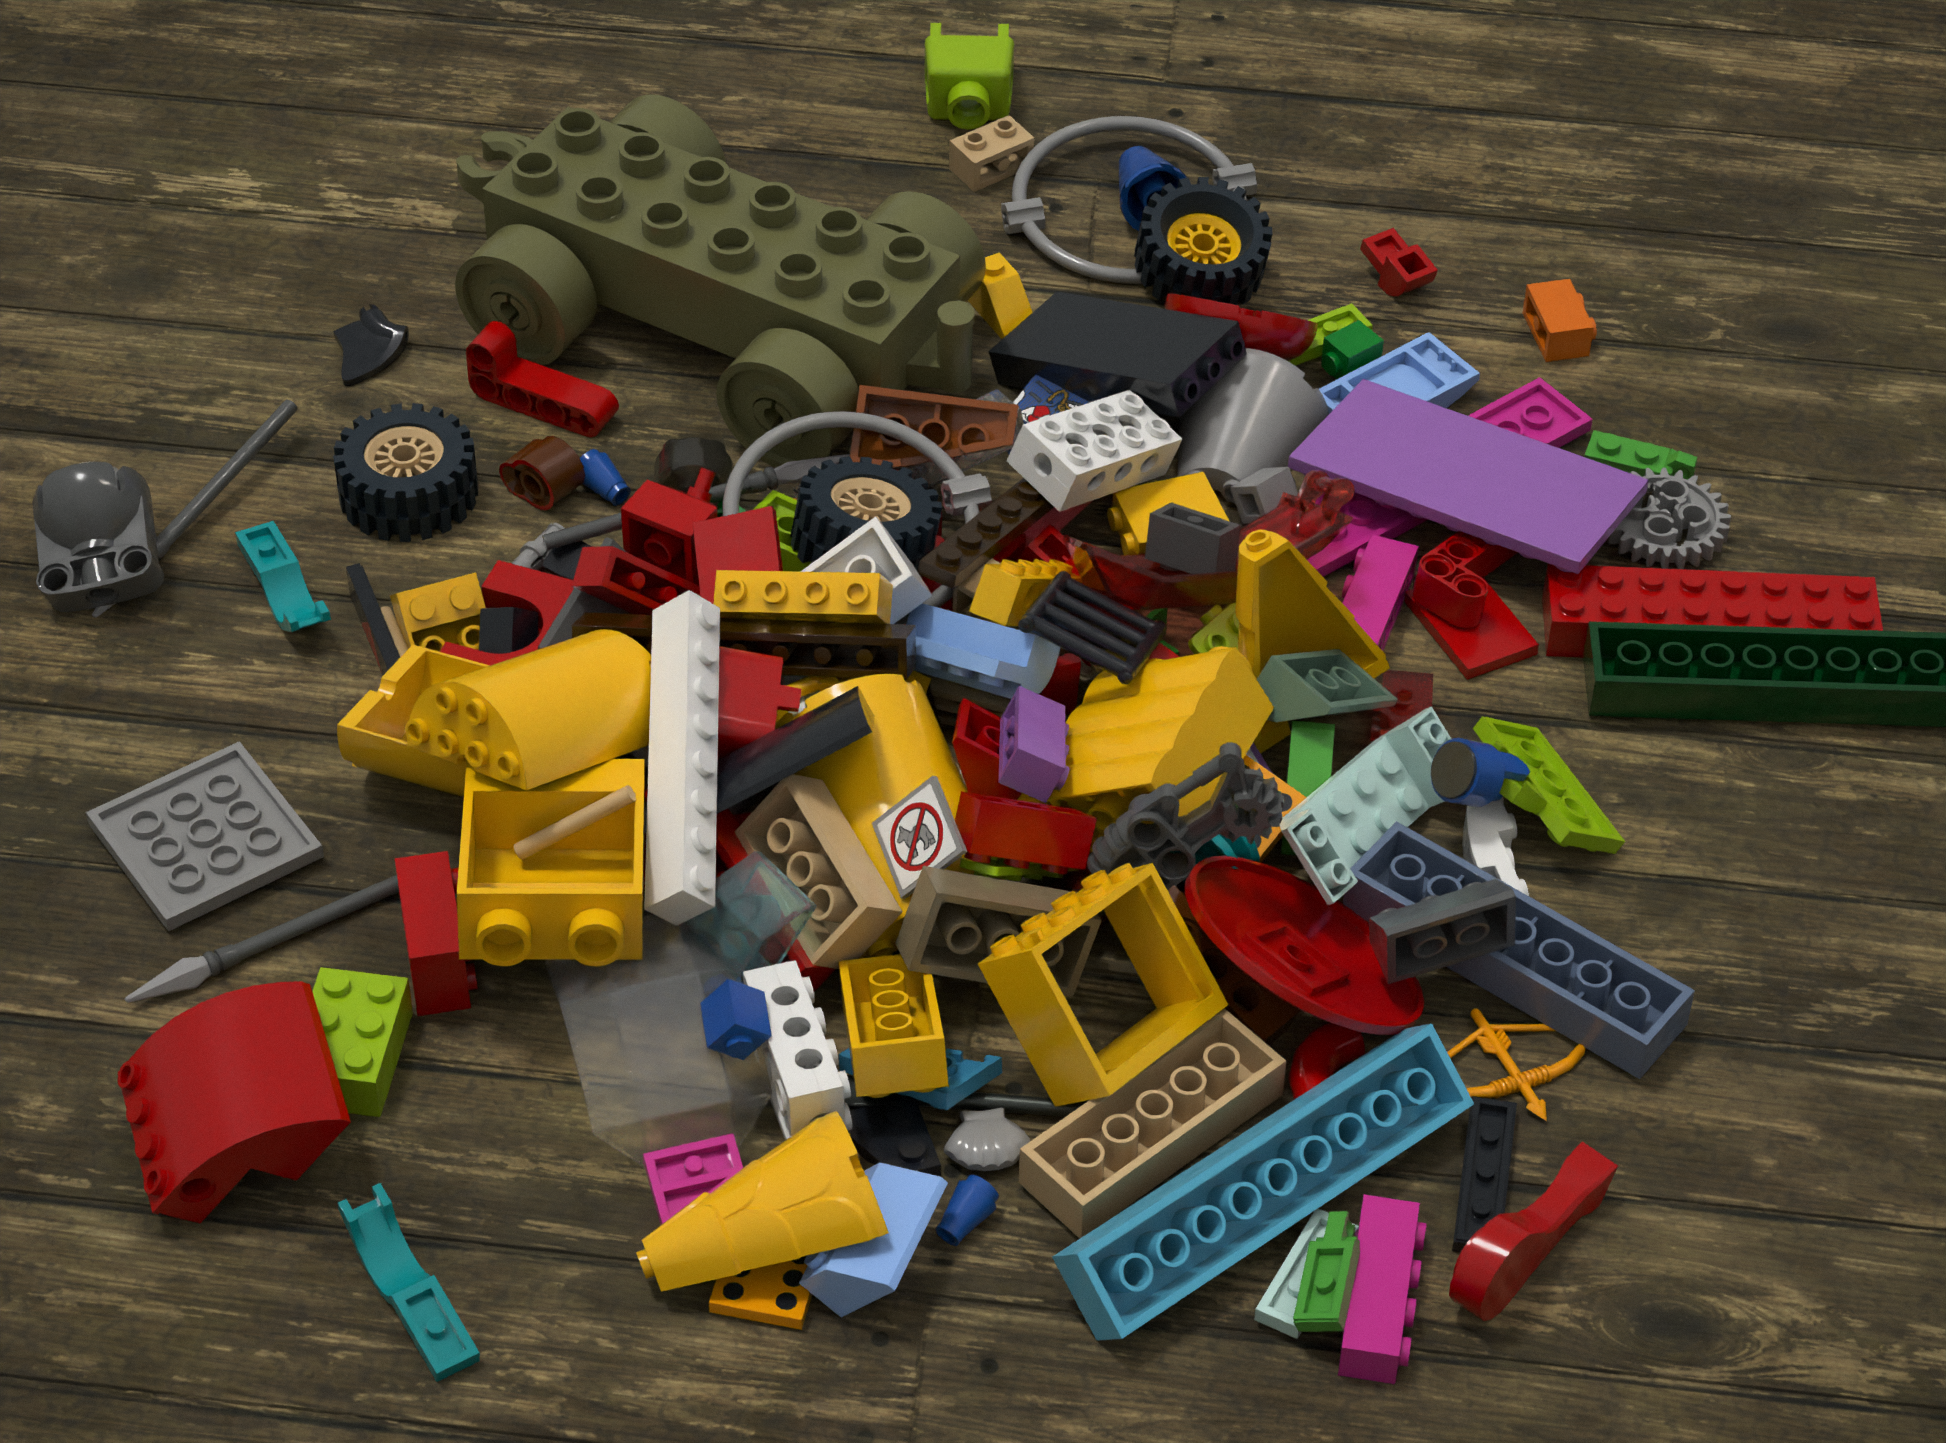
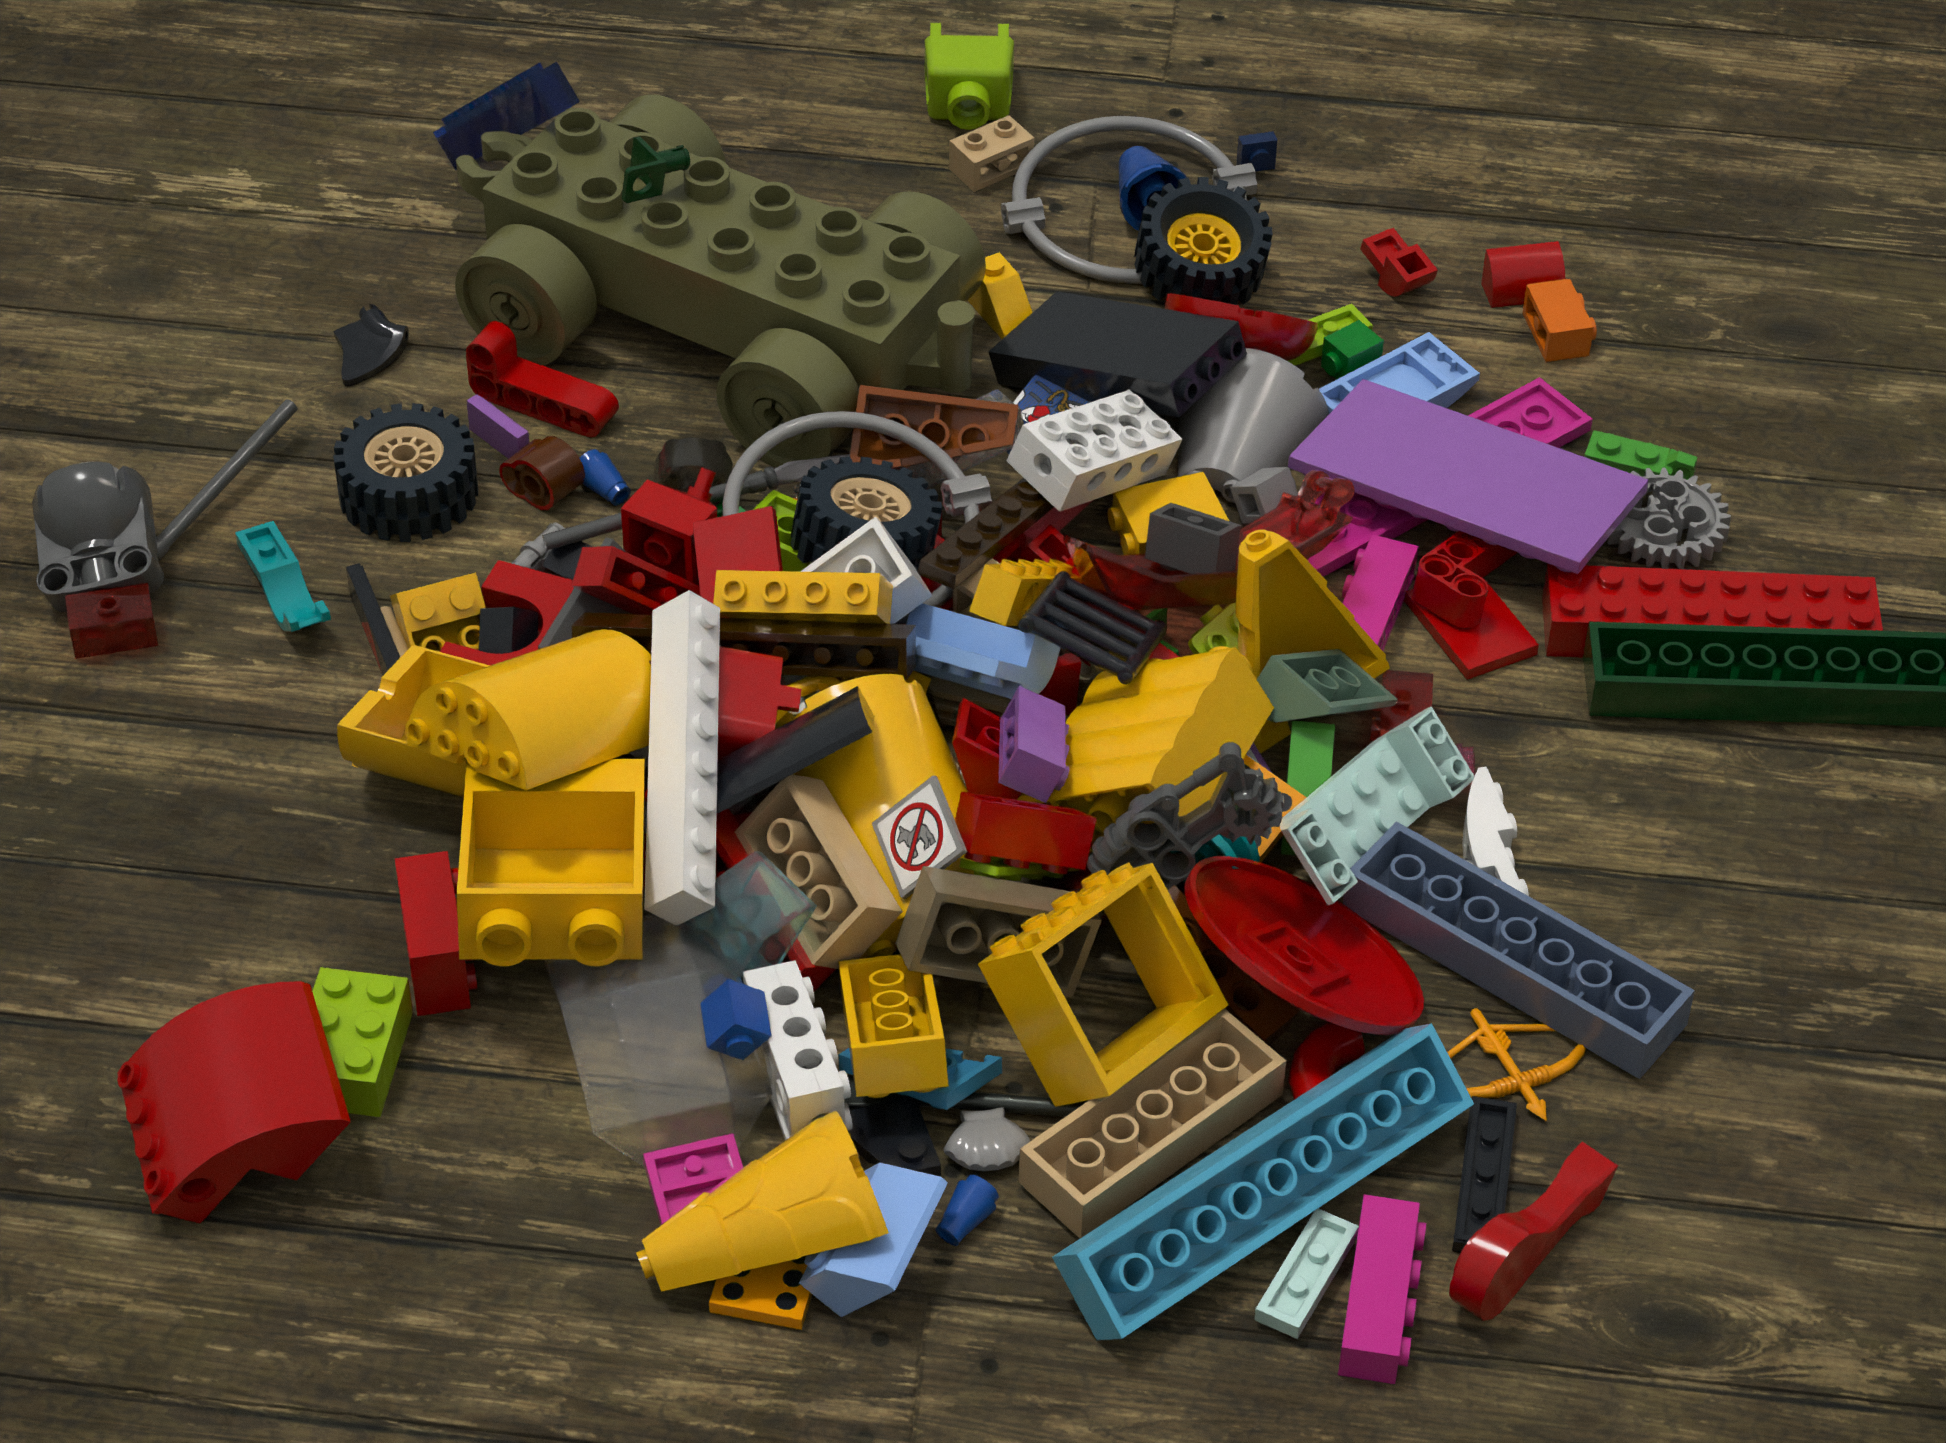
(111, 620): none -> clear red brick
(193, 971): dark grey piece -> none
(204, 835): light grey plate -> none
(407, 1287): teal piece -> none
(495, 427): none -> medium lavender tile
(510, 107): none -> clear blue brick
(575, 822): tan bar -> none
(651, 169): none -> dark green bracket
(1257, 149): none -> dark blue plate
(1328, 1277): bright green hinge -> none
(1443, 929): dark grey slope -> none
(1513, 267): none -> red brick
(1529, 773): lime plate -> none

